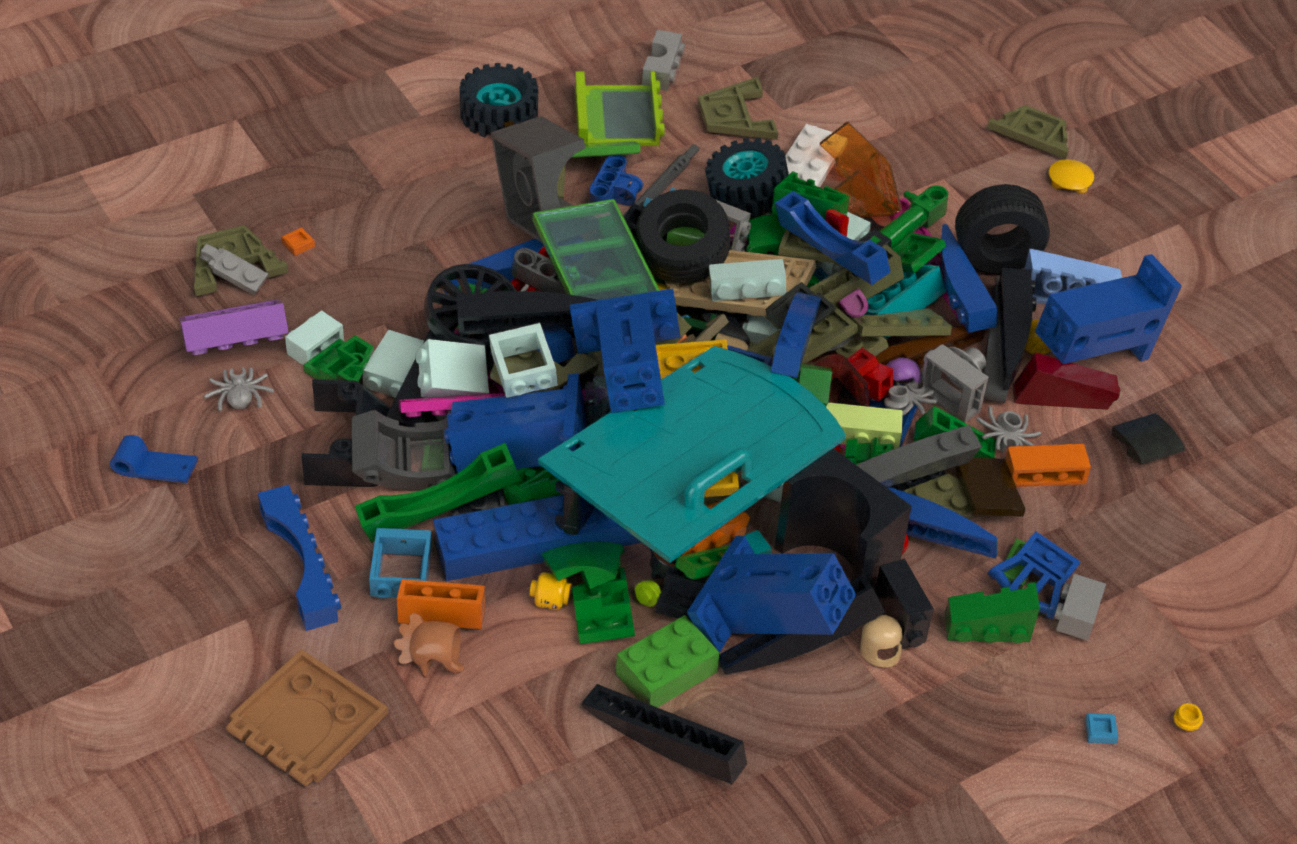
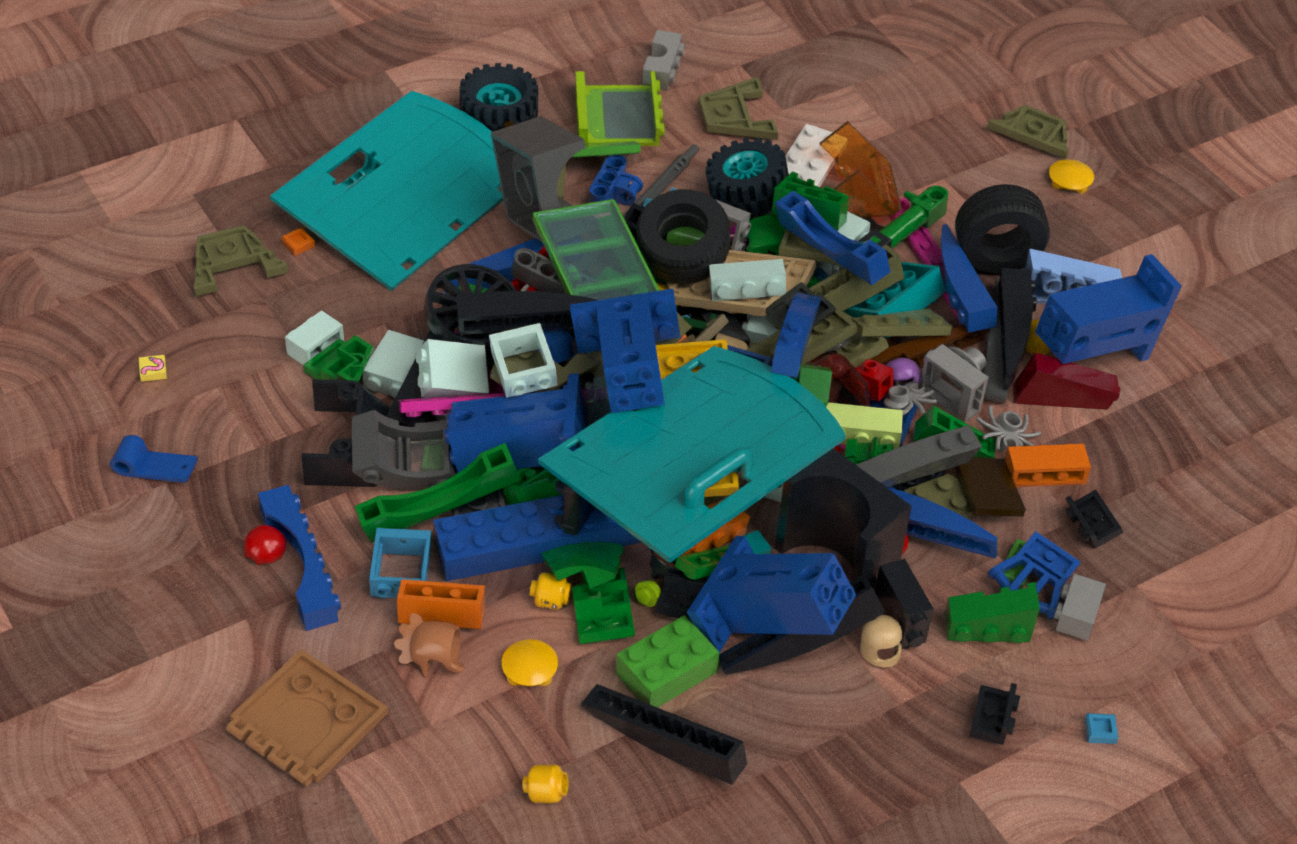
(152, 368): none -> light yellow tile
(233, 325): medium lavender brick -> none
(234, 269): light grey hinge -> none
(238, 389): light grey animal -> none
(264, 545): none -> red hair
(417, 179): none -> teal door
(529, 663): none -> yellow dish
(546, 783): none -> yellow head
(837, 221): red tile -> none
(854, 304): magenta tile -> none
(863, 361): red tile -> none
(917, 250): green tile -> none
(993, 714): none -> black bracket
(1094, 517): none -> black bracket
(1148, 438): pearl dark grey slope -> none
(1188, 717): yellow plate -> none

